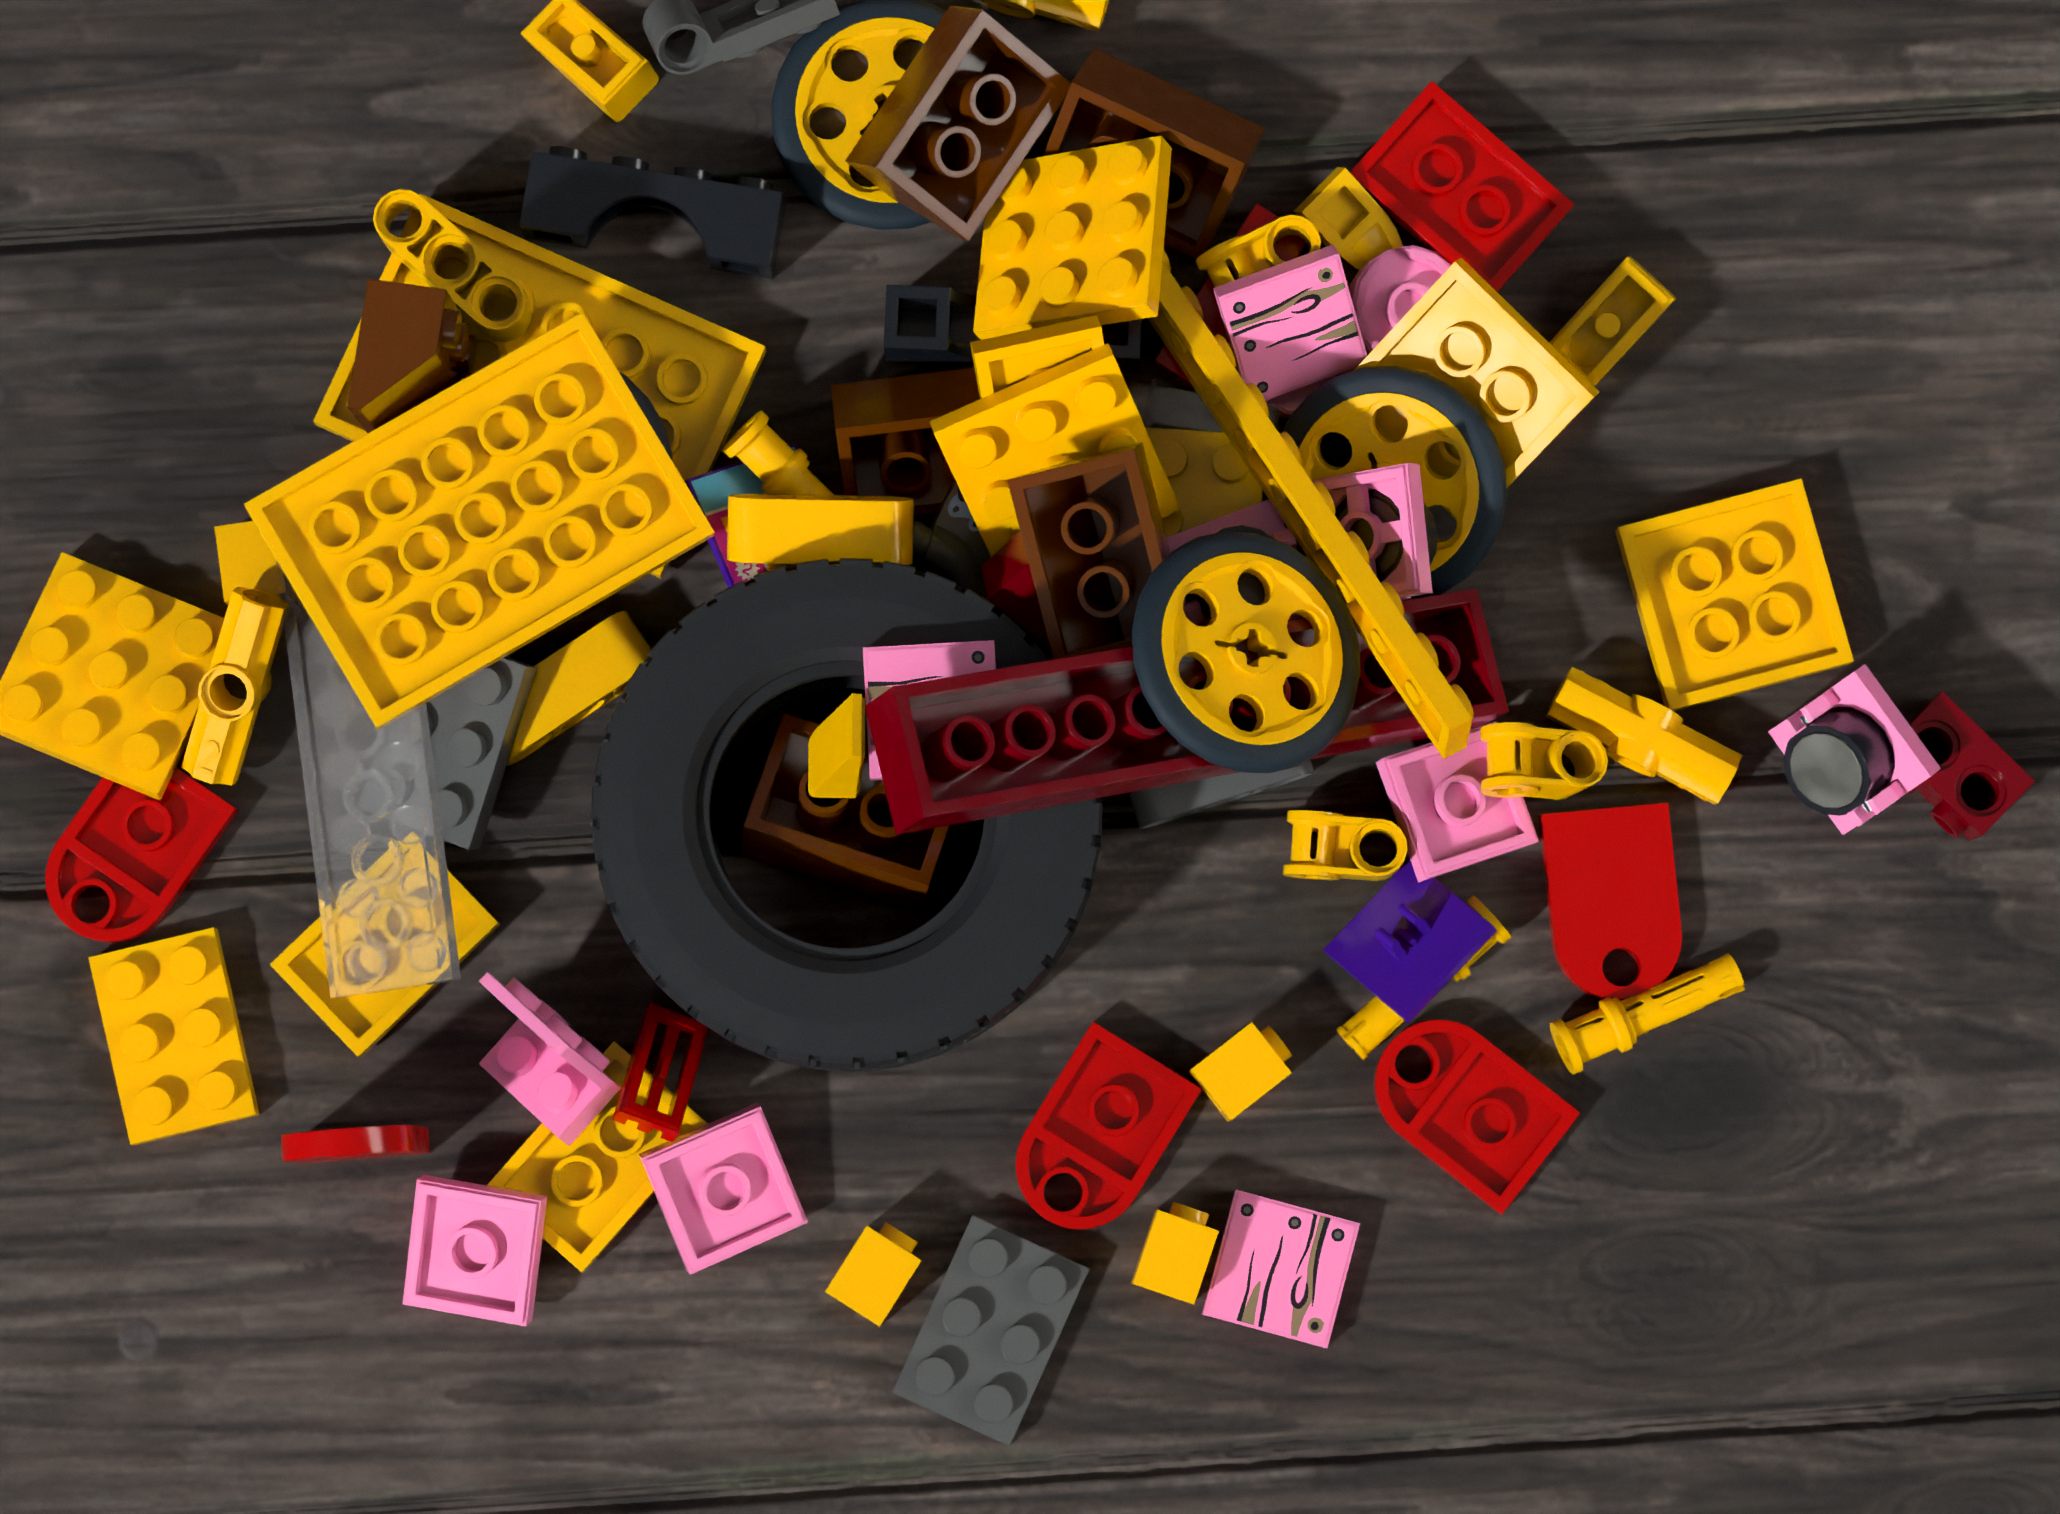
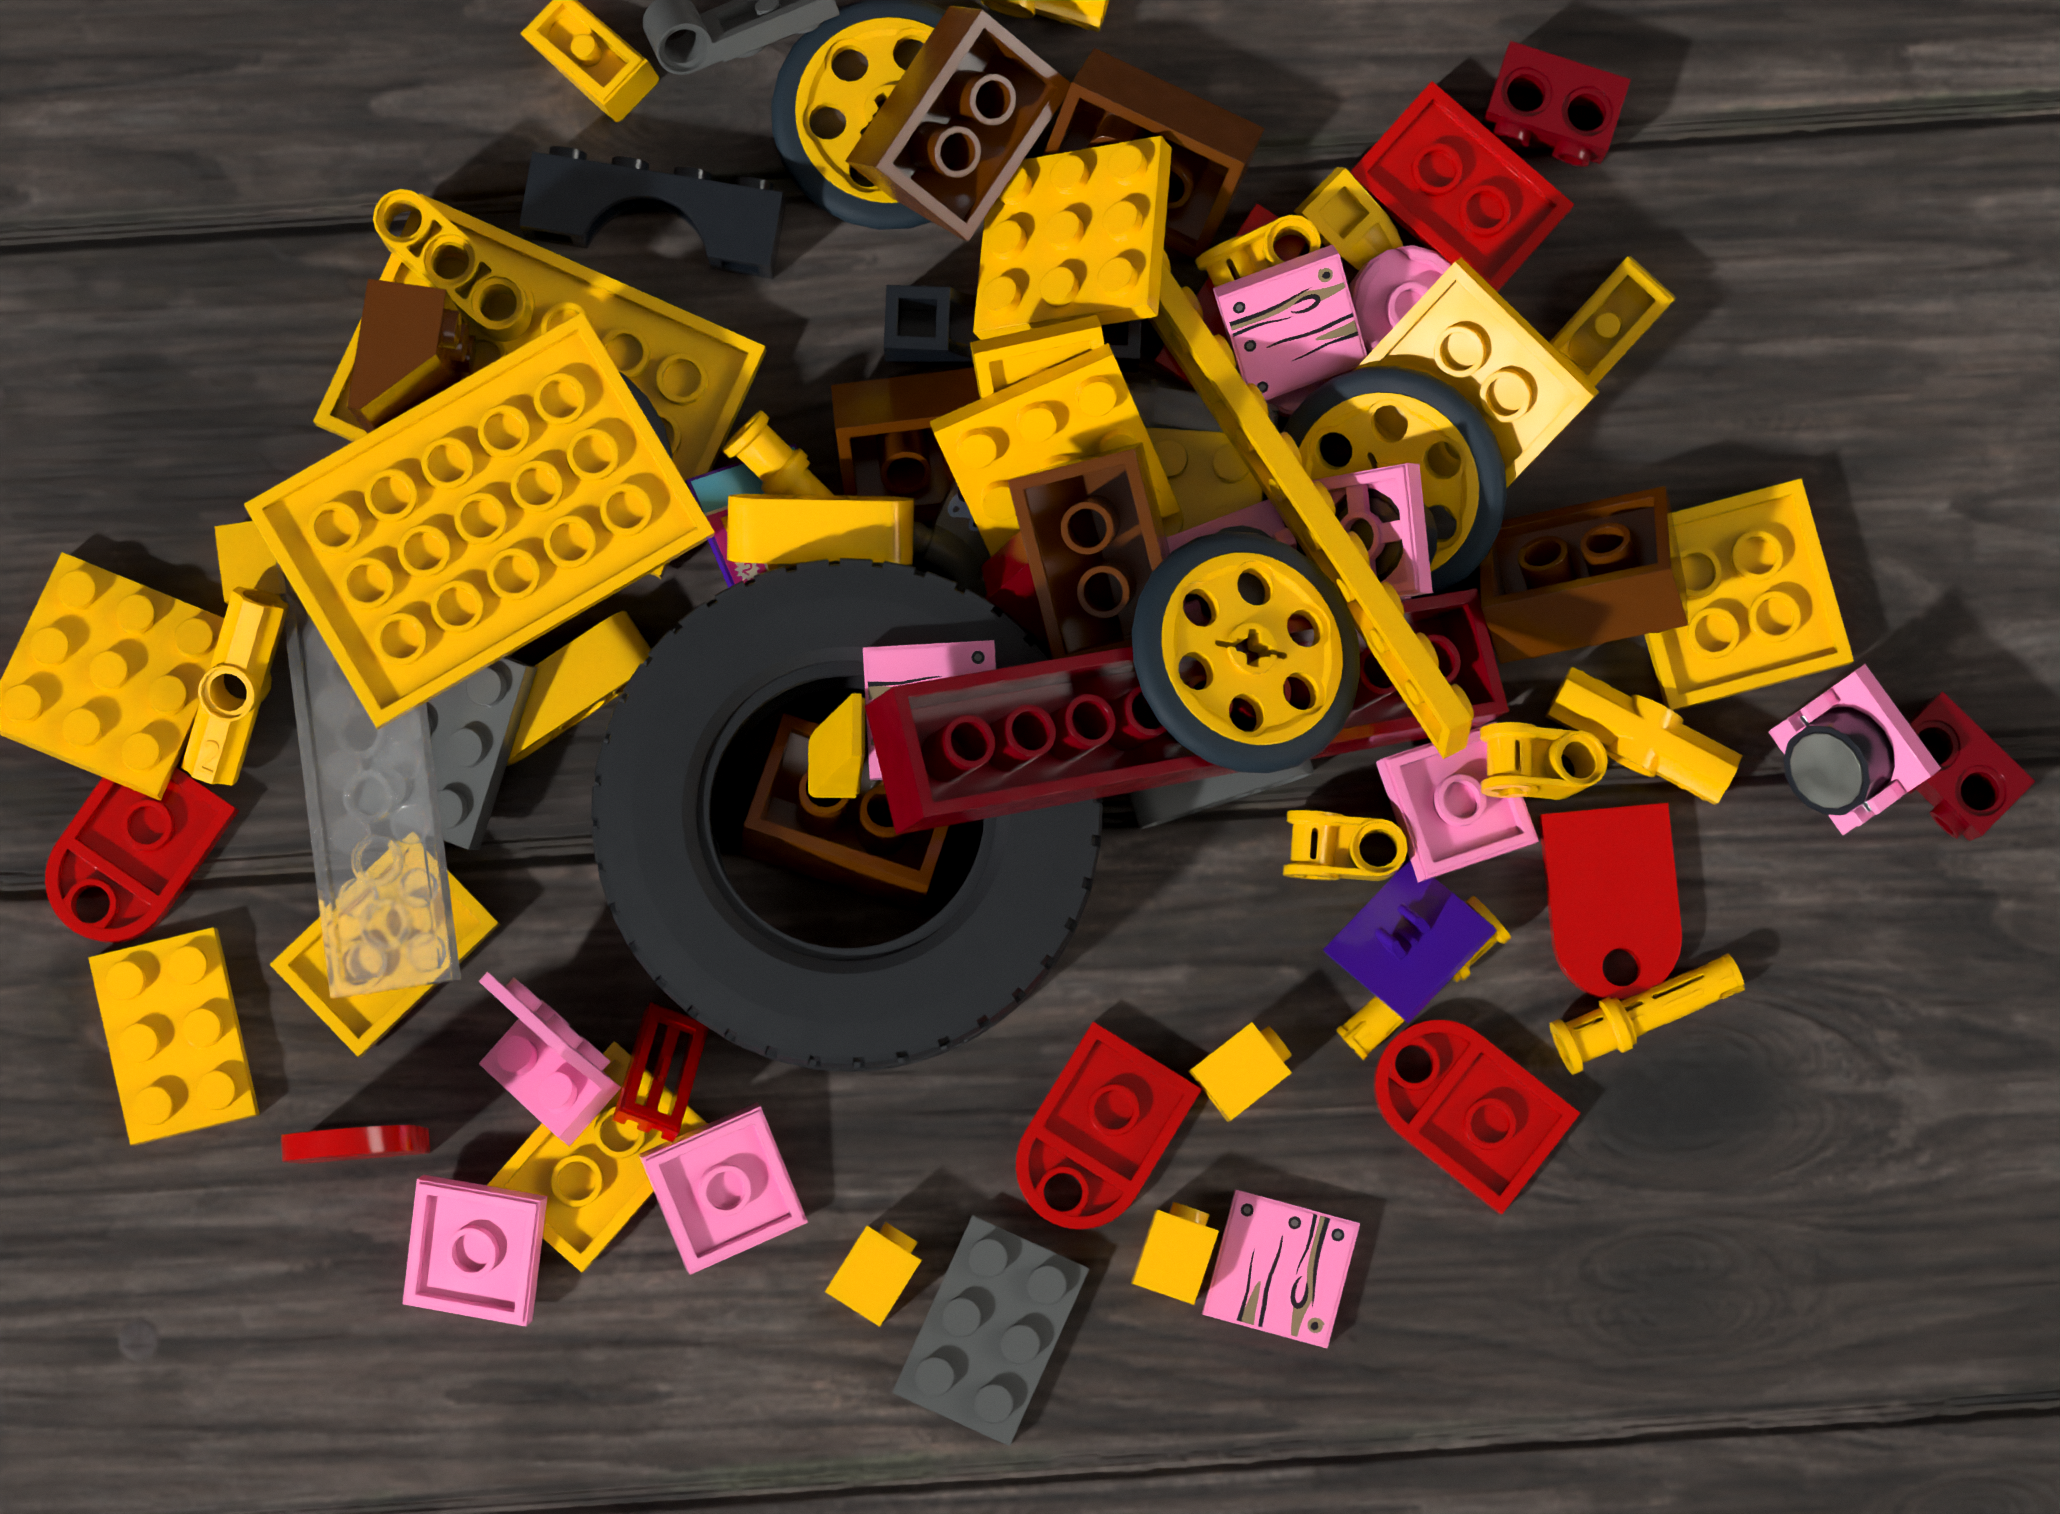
(1559, 87): none -> dark red brick
(1583, 576): none -> reddish brown slope

